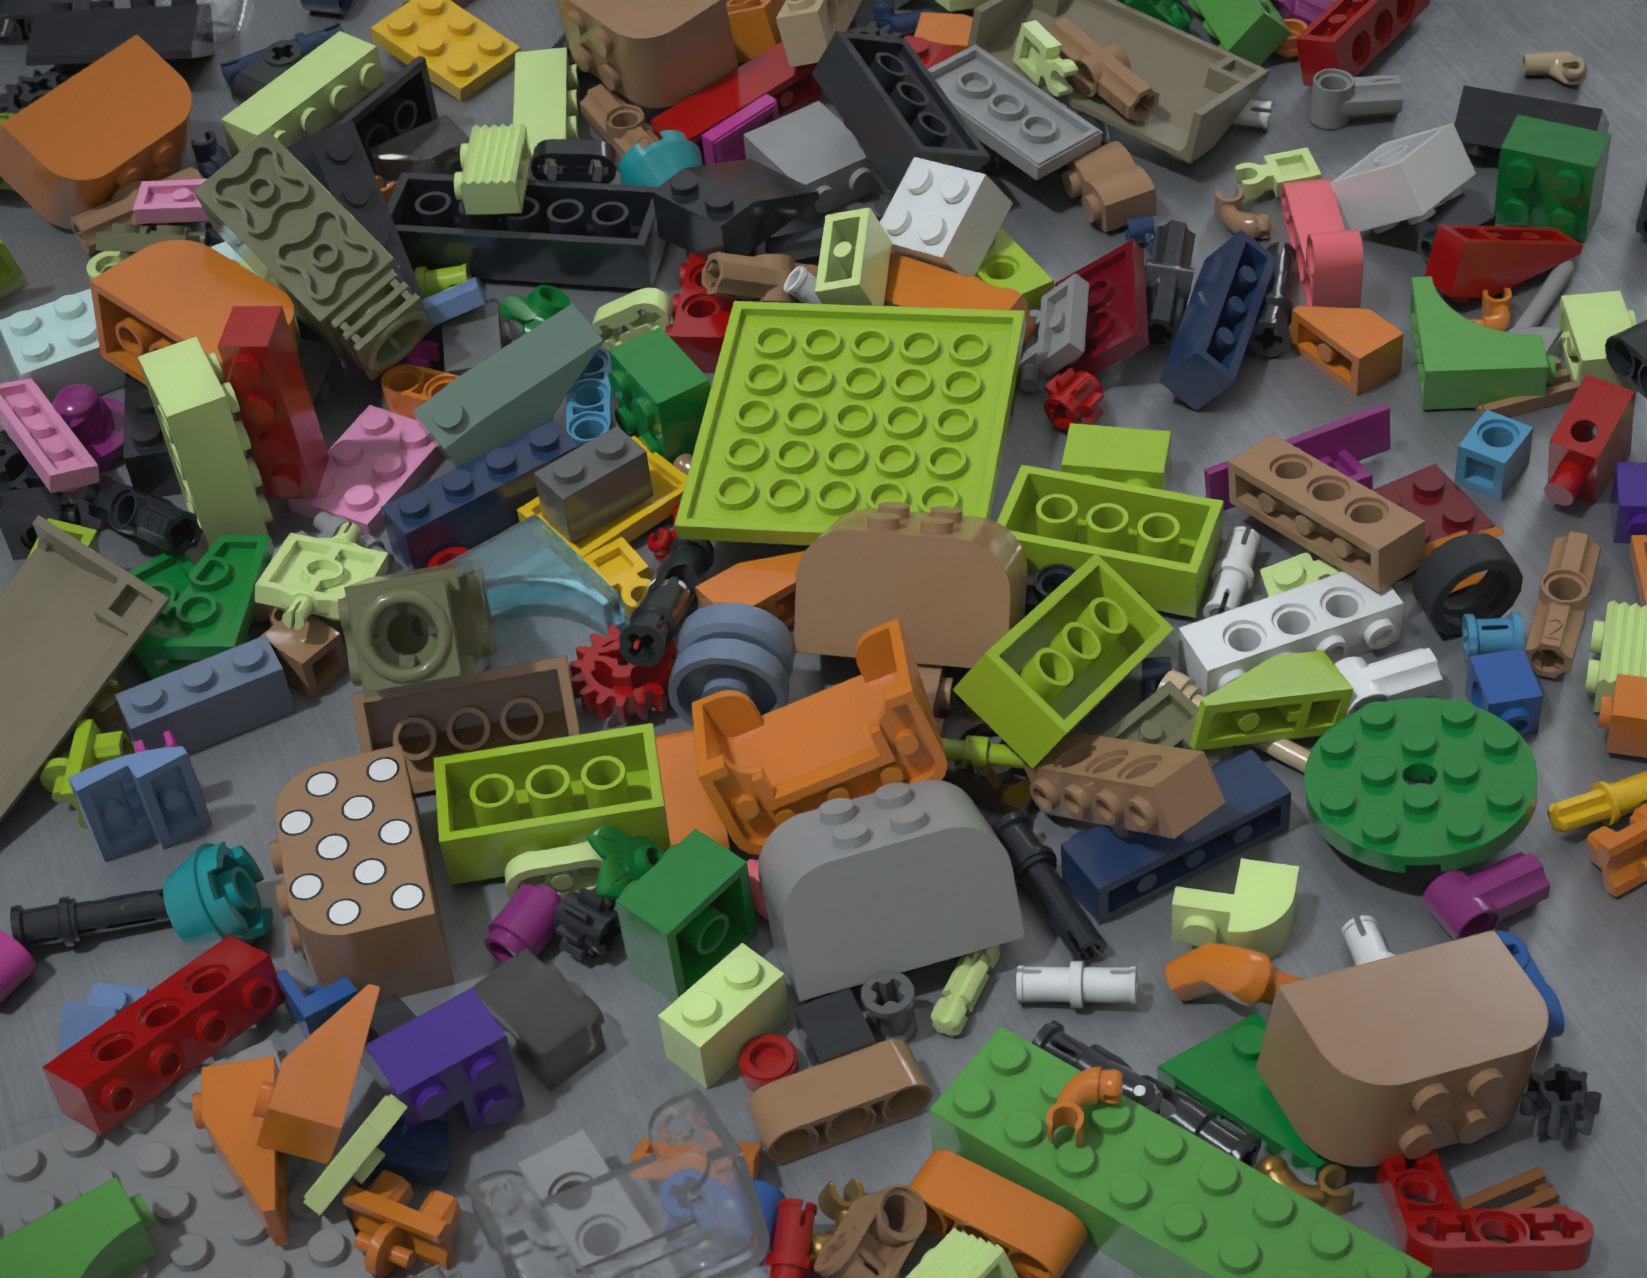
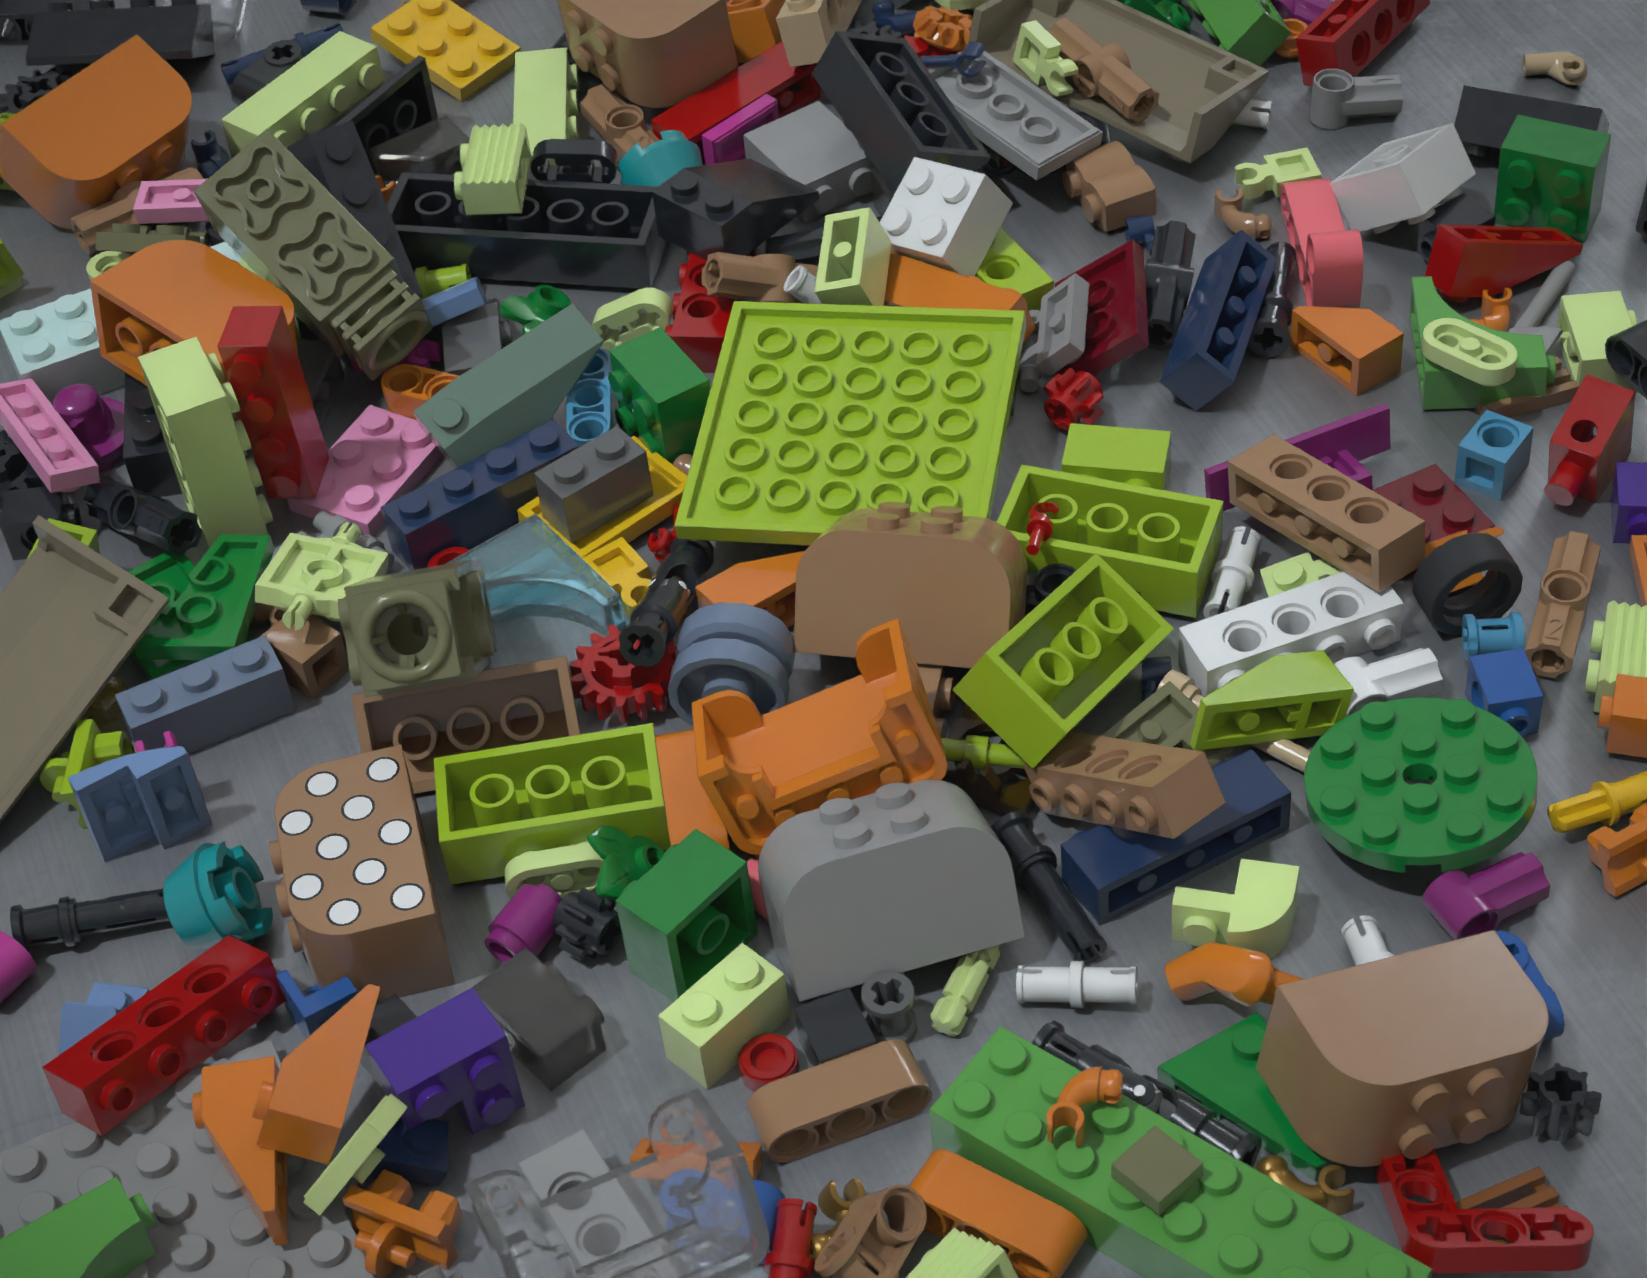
(943, 27): none -> orange gear
(963, 62): none -> dark blue hand
(1039, 526): none -> red hand
(1157, 1170): none -> olive tile
(1469, 351): none -> yellowish green plate

